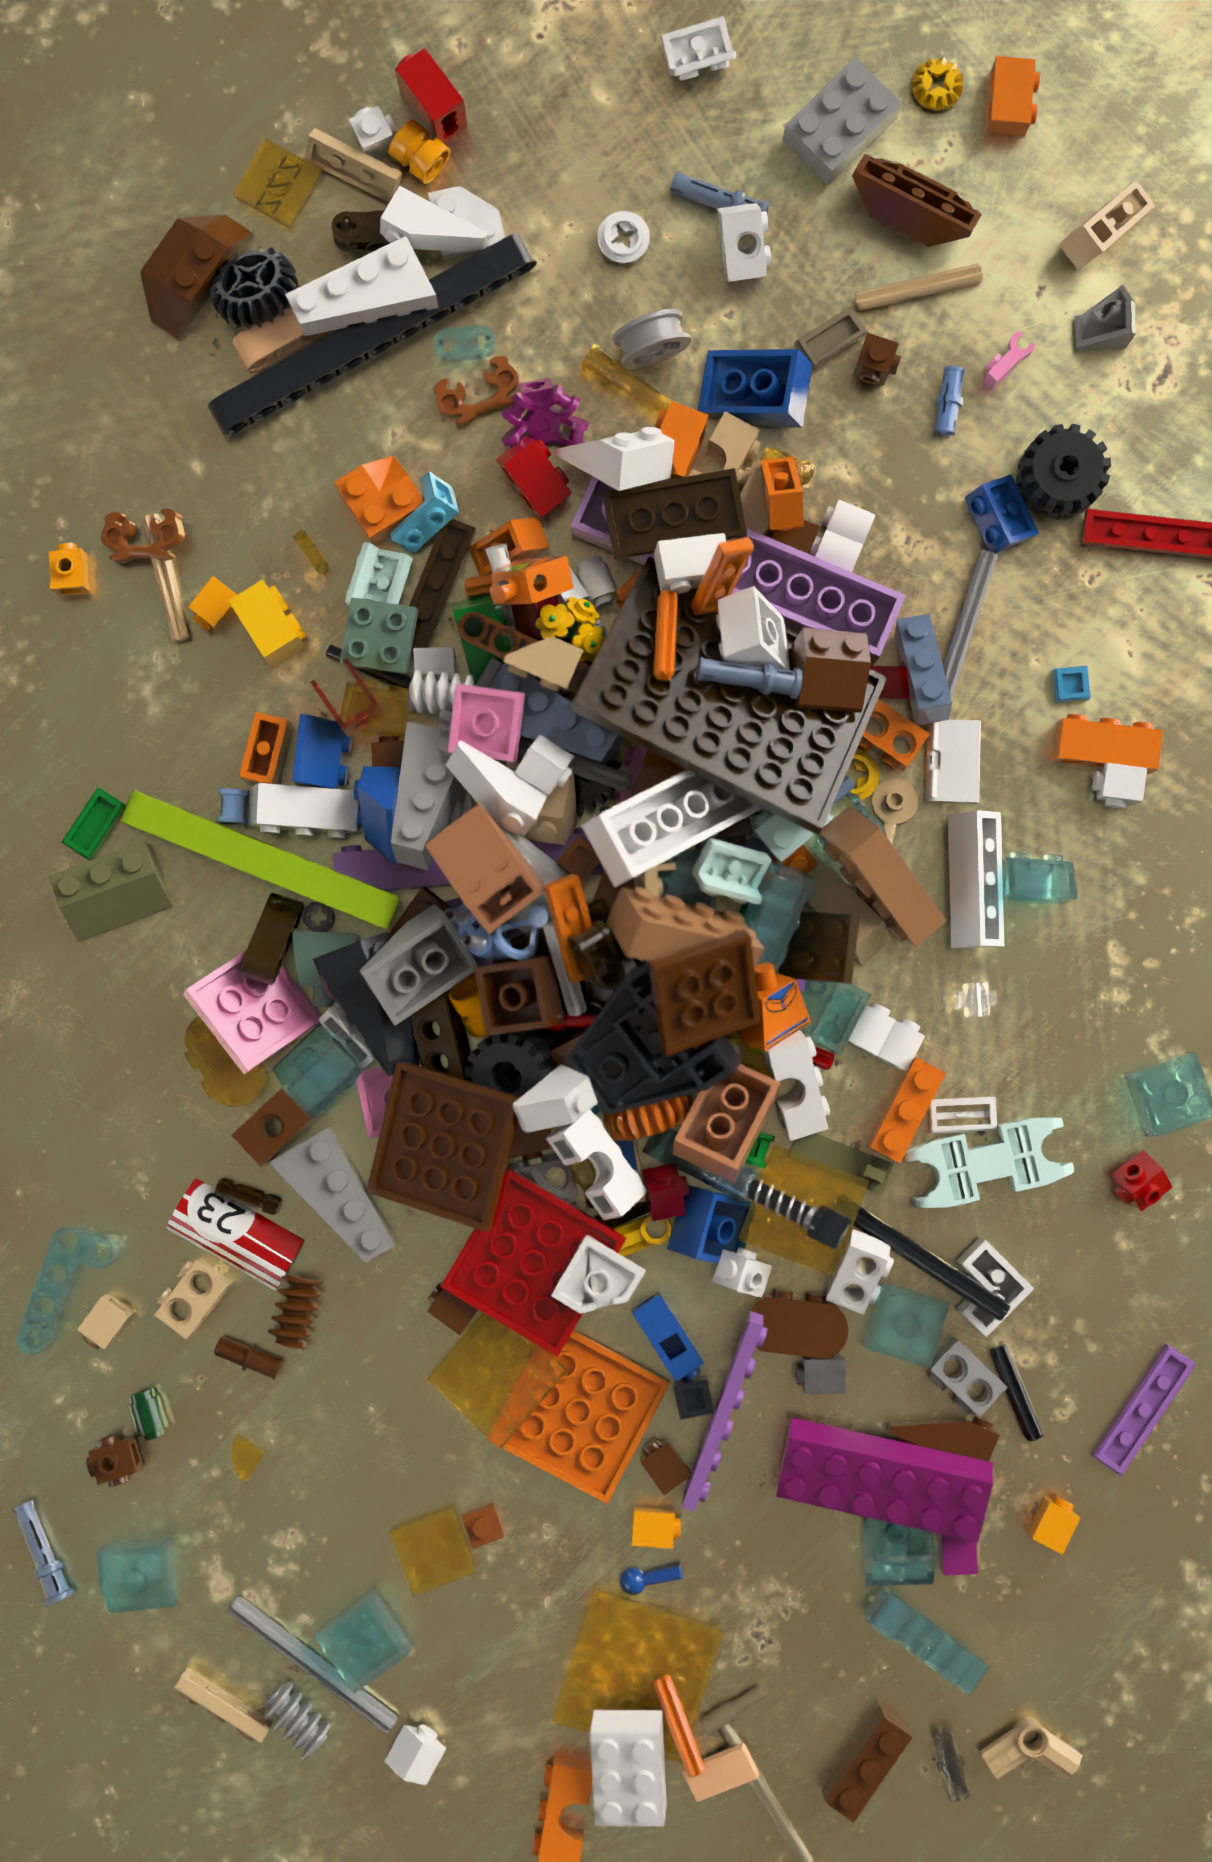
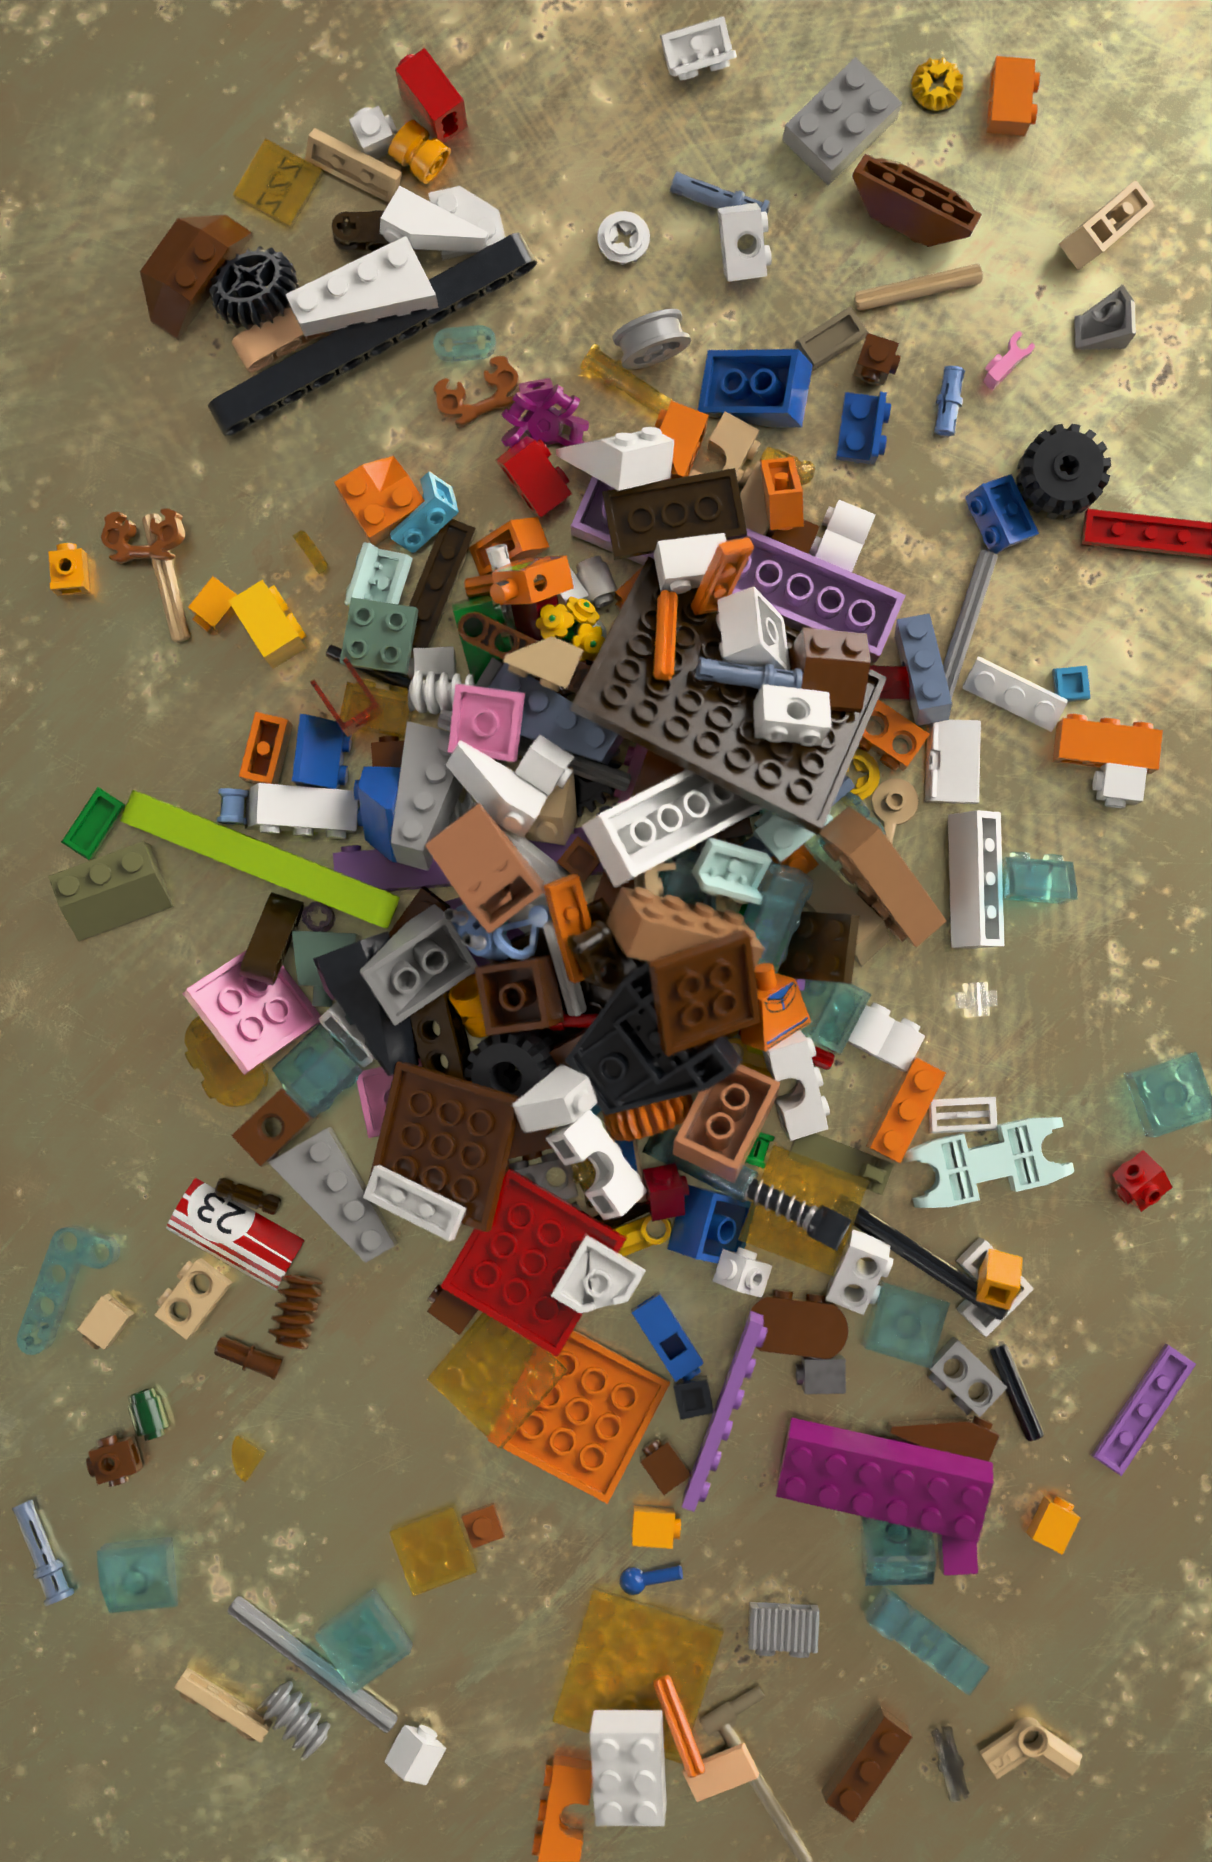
(414, 1203): none -> white plate
(783, 1628): none -> light grey brick
(792, 715): none -> white brick
(862, 427): none -> blue bracket
(999, 1279): none -> light orange brick
(1015, 694): none -> white plate

